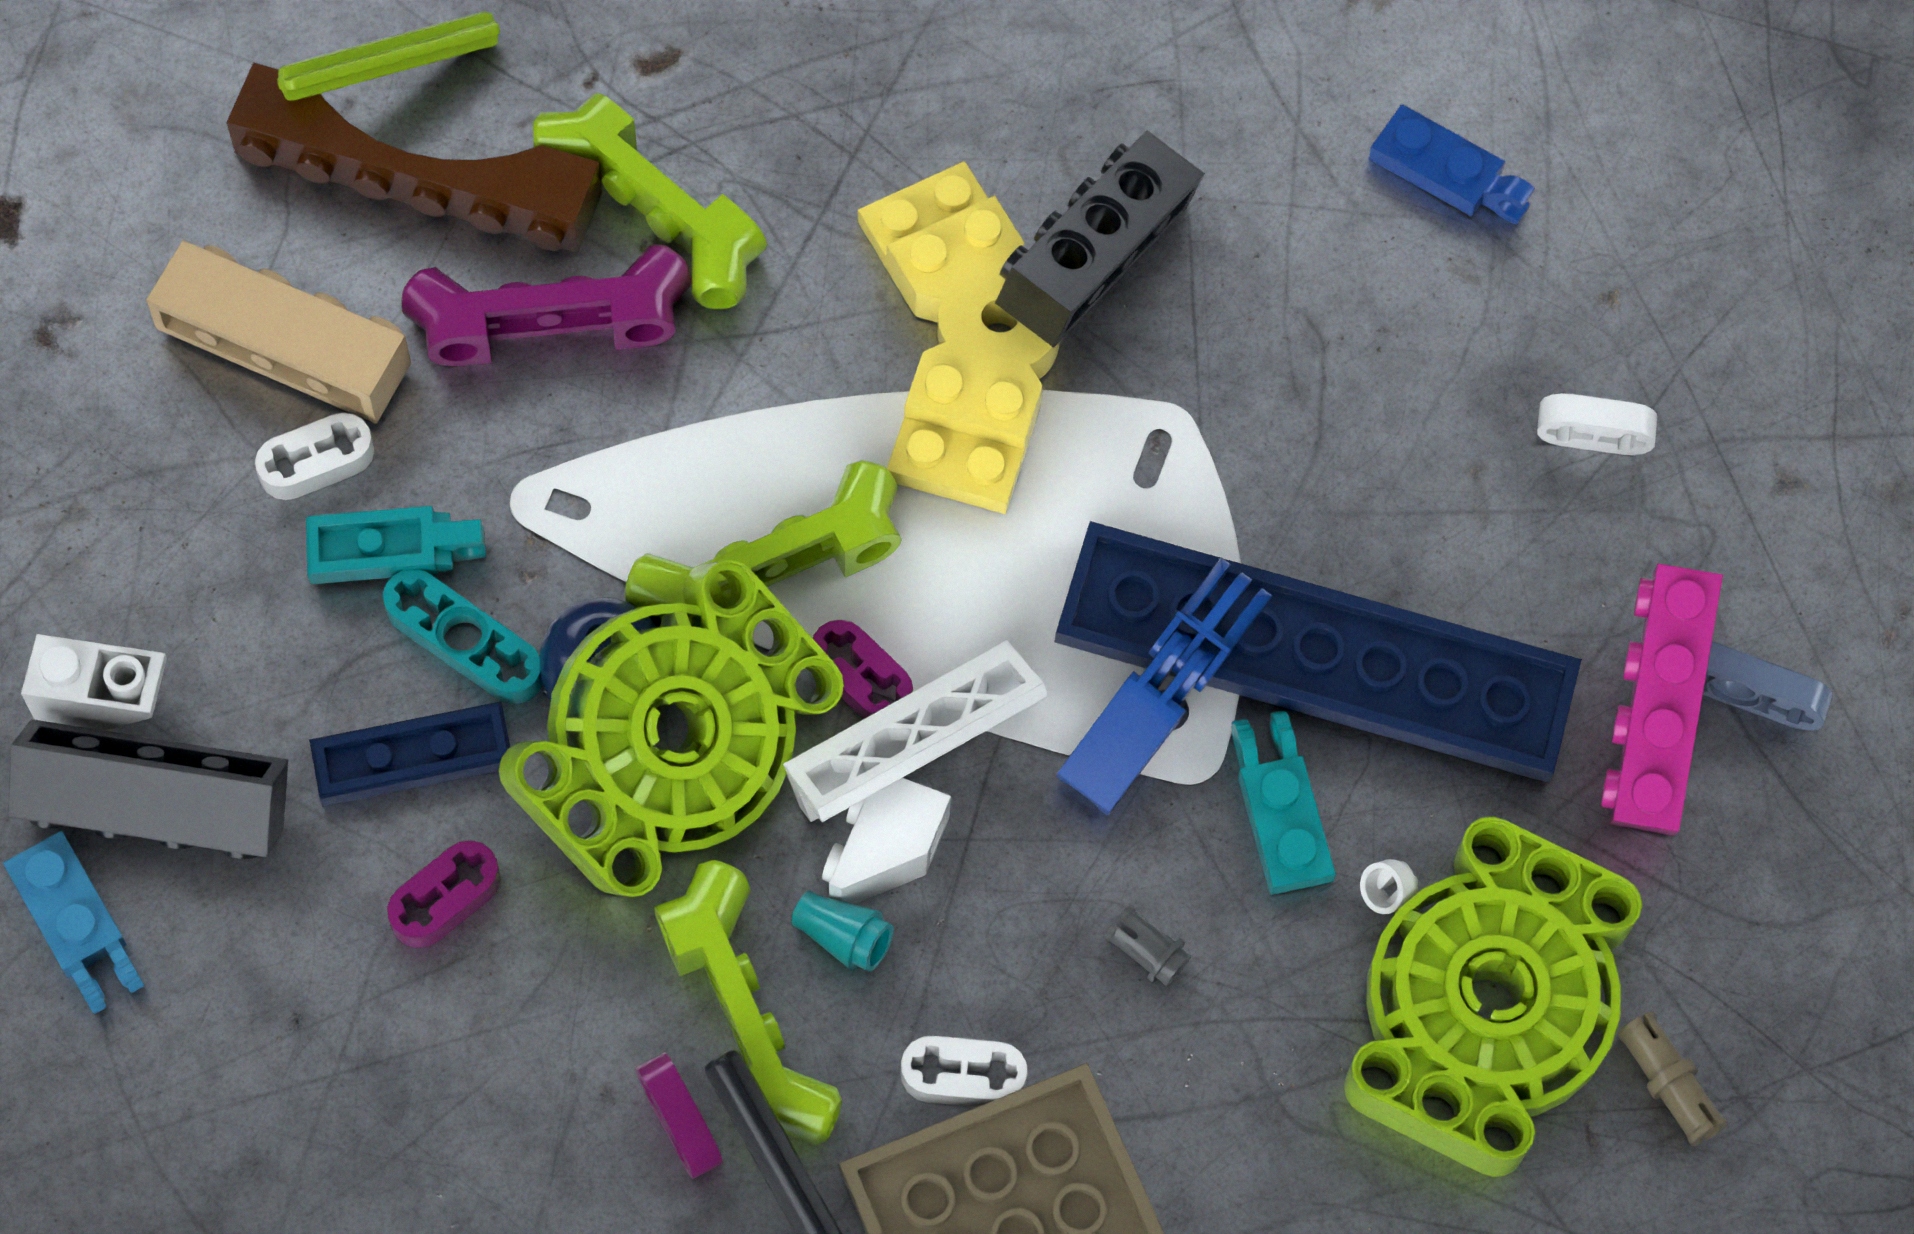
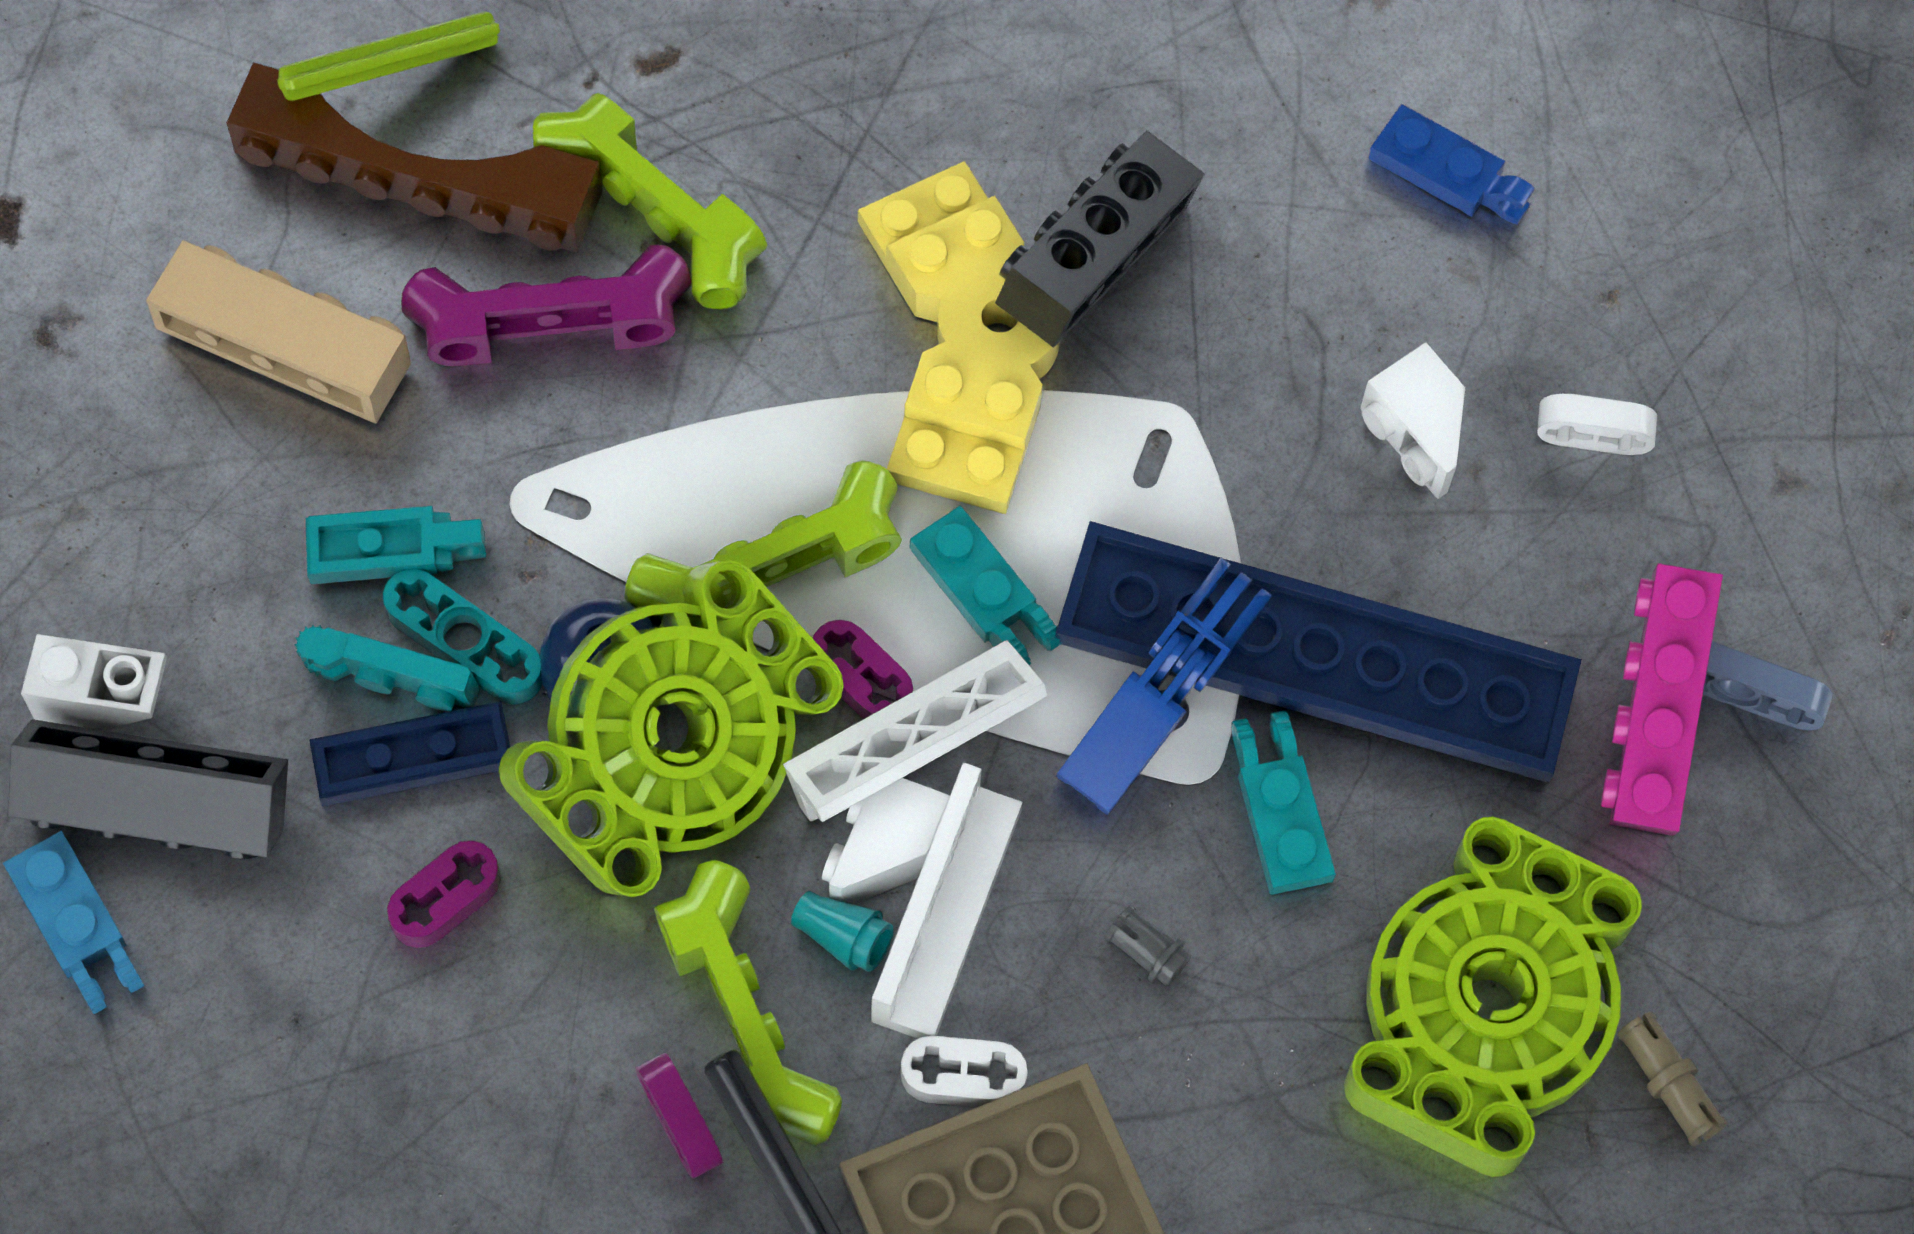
(314, 456): white beam -> none
(386, 666): none -> teal hinge
(945, 907): none -> white fence
(981, 582): none -> teal hinge
(1381, 876): white hinge -> none
(1420, 414): none -> white slope

